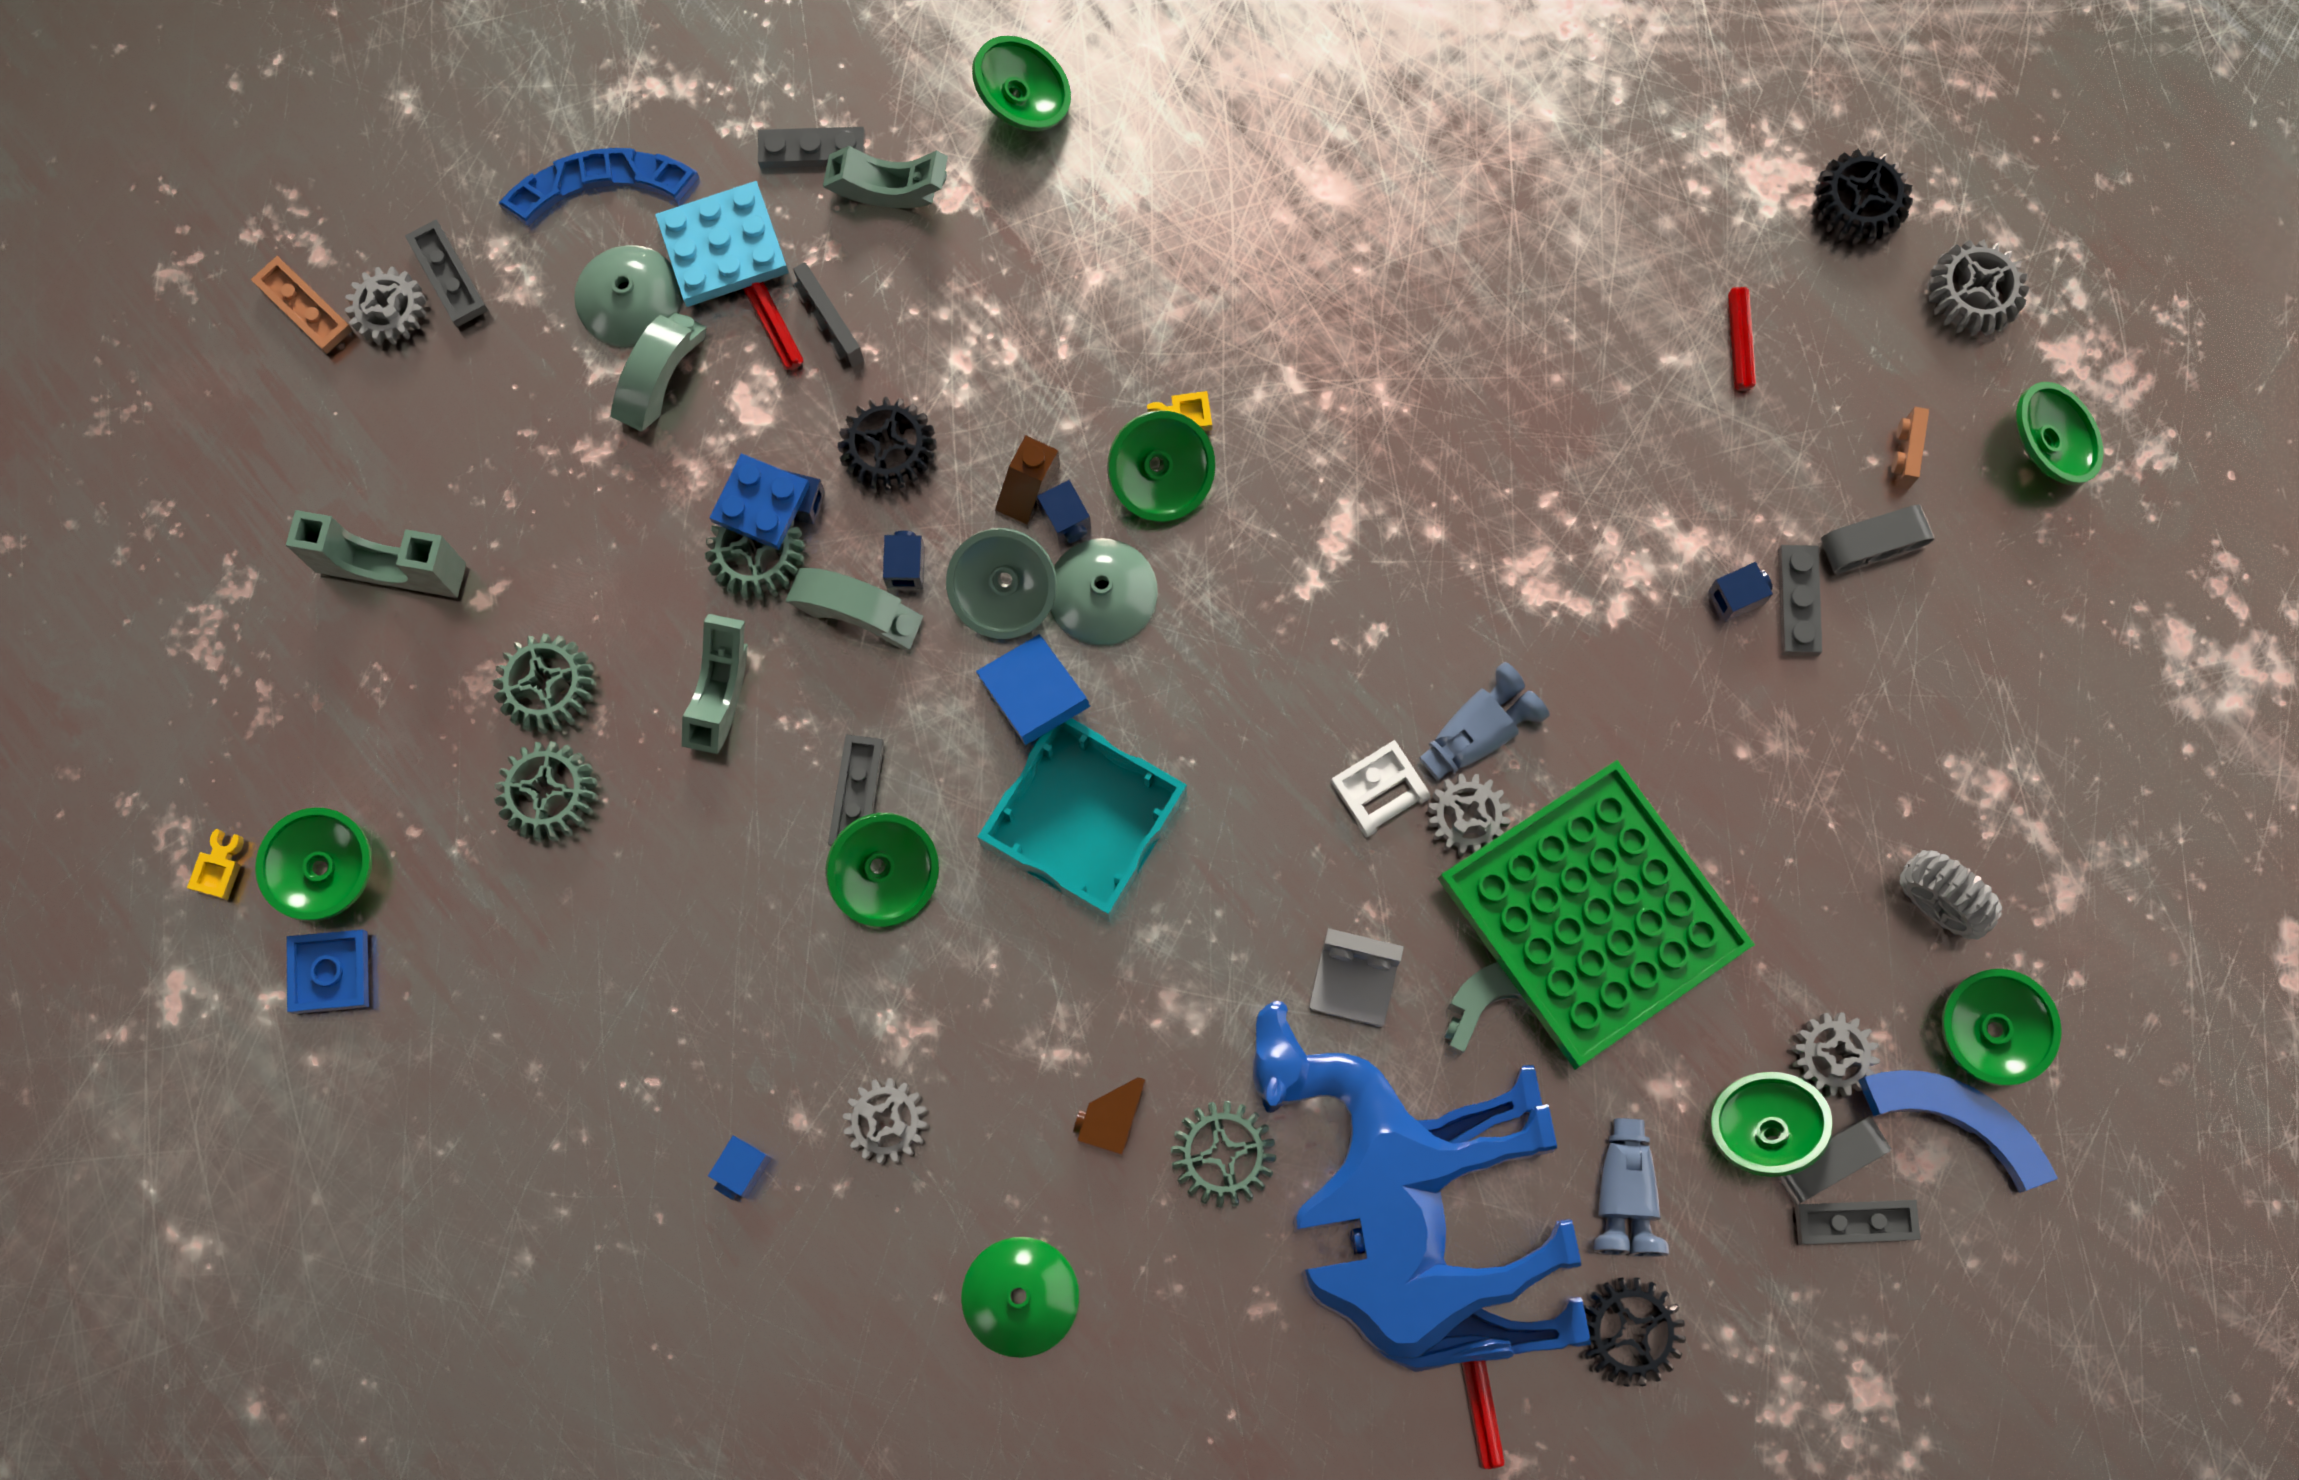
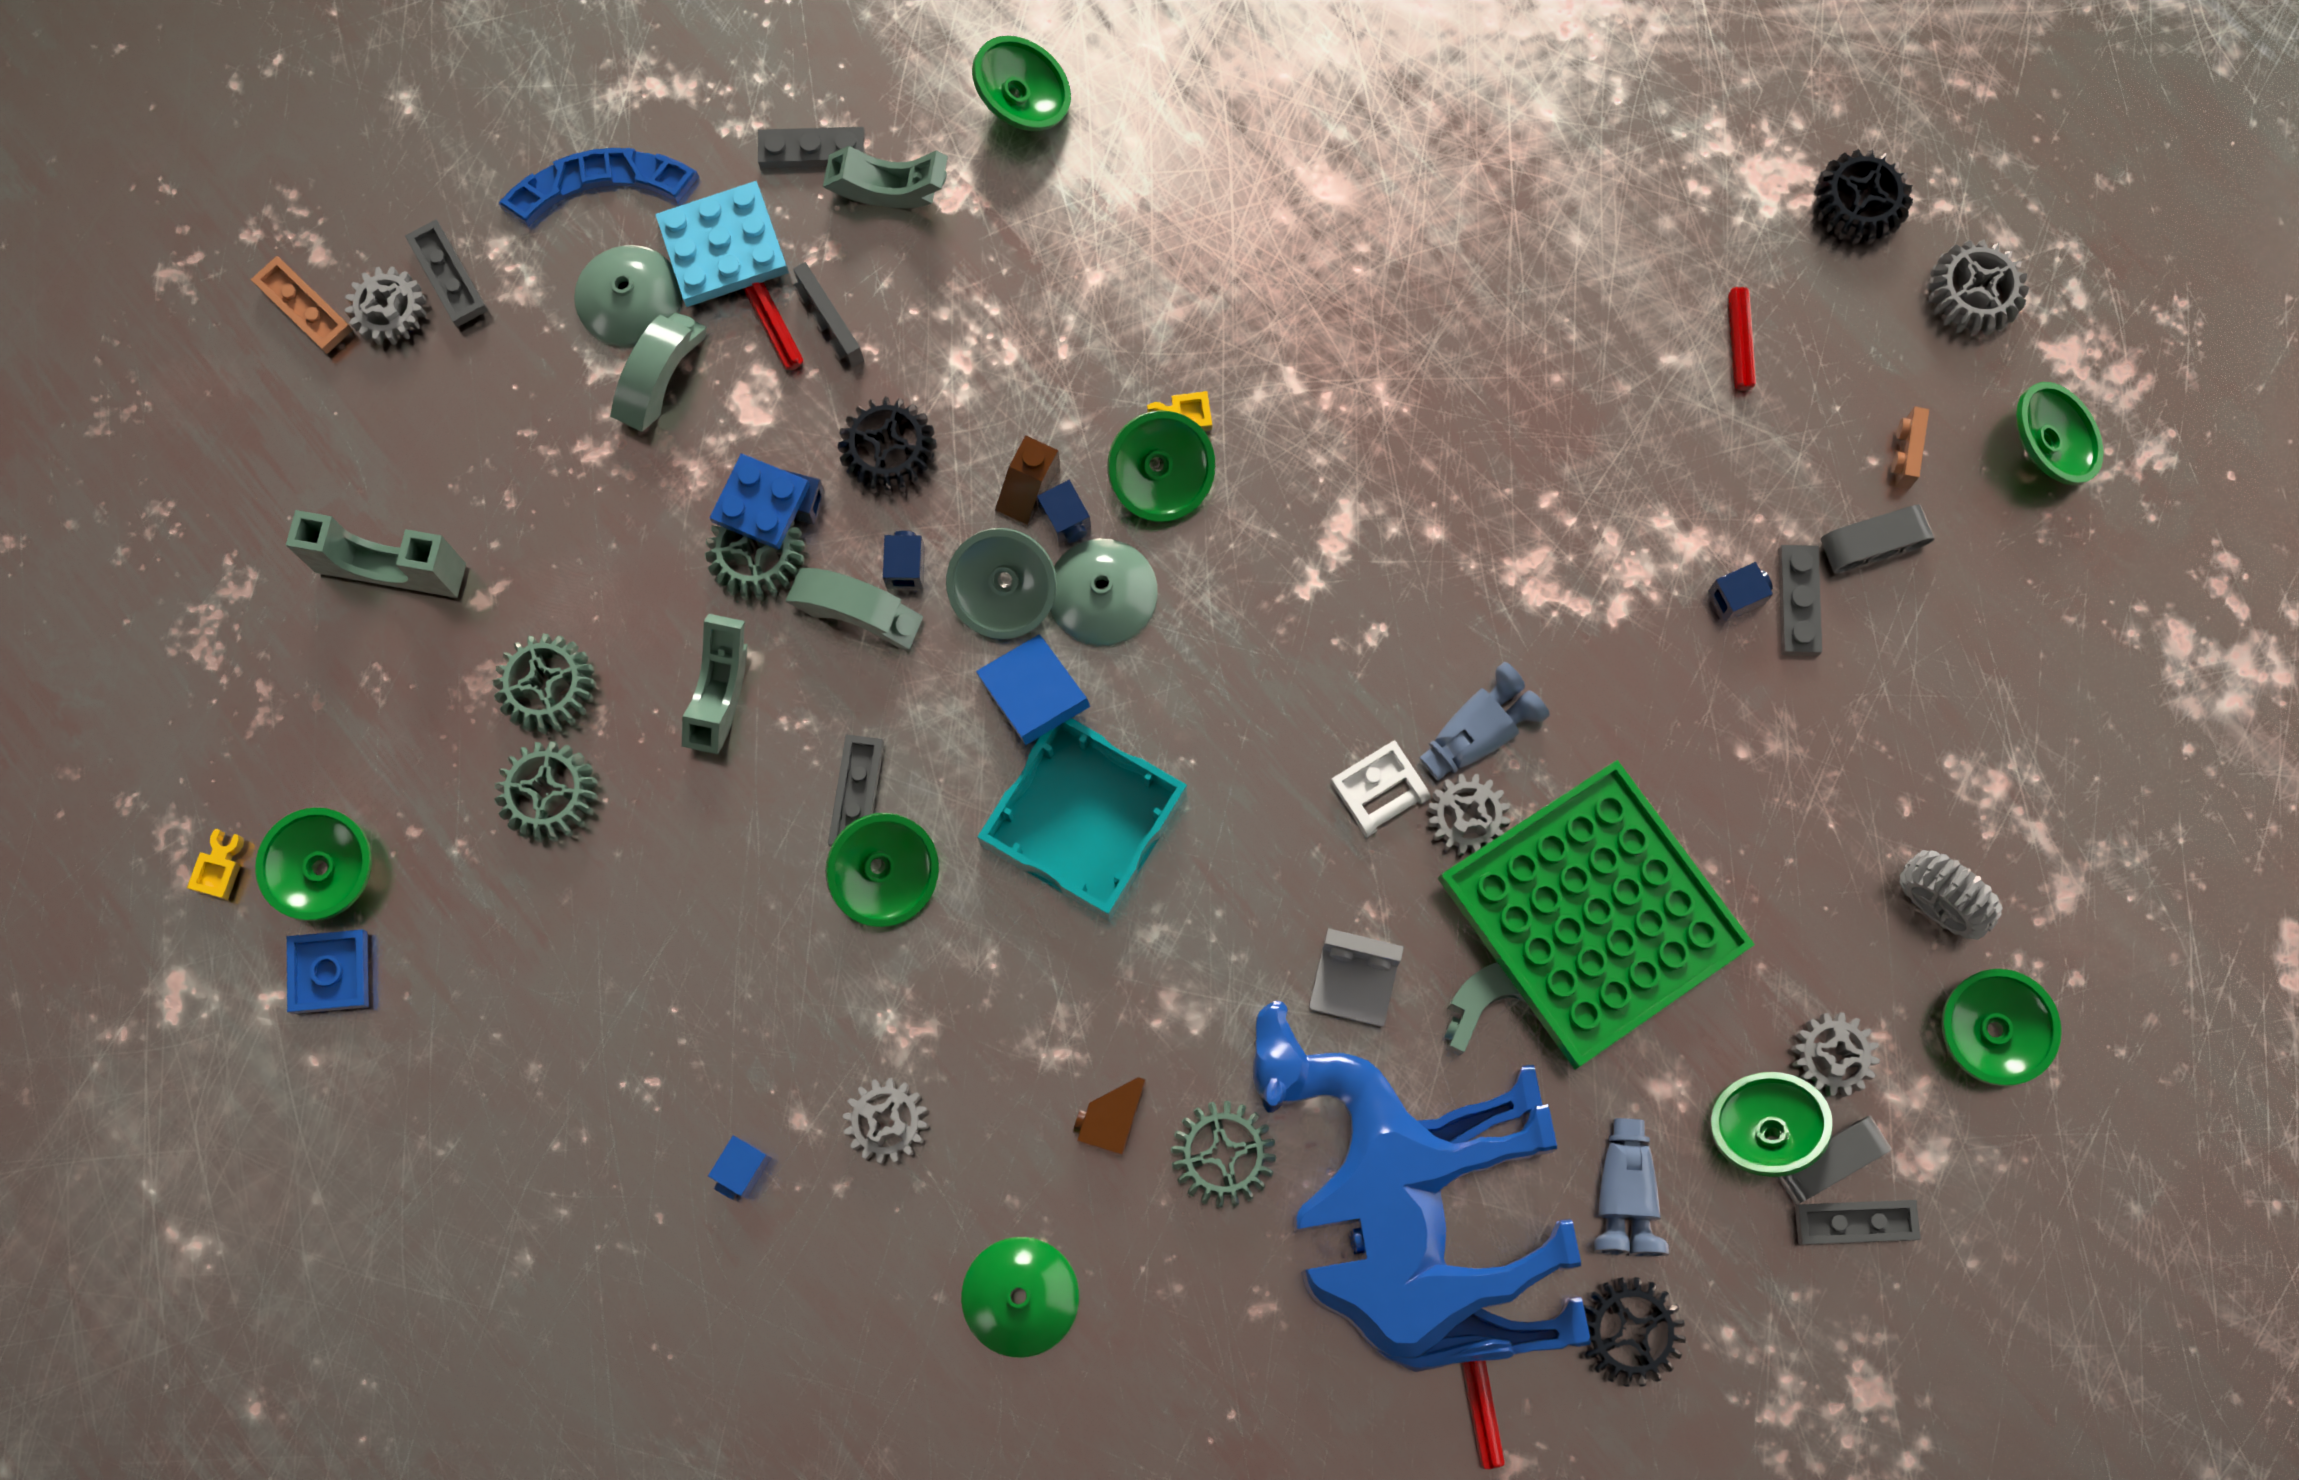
(1967, 1109): tile -> none

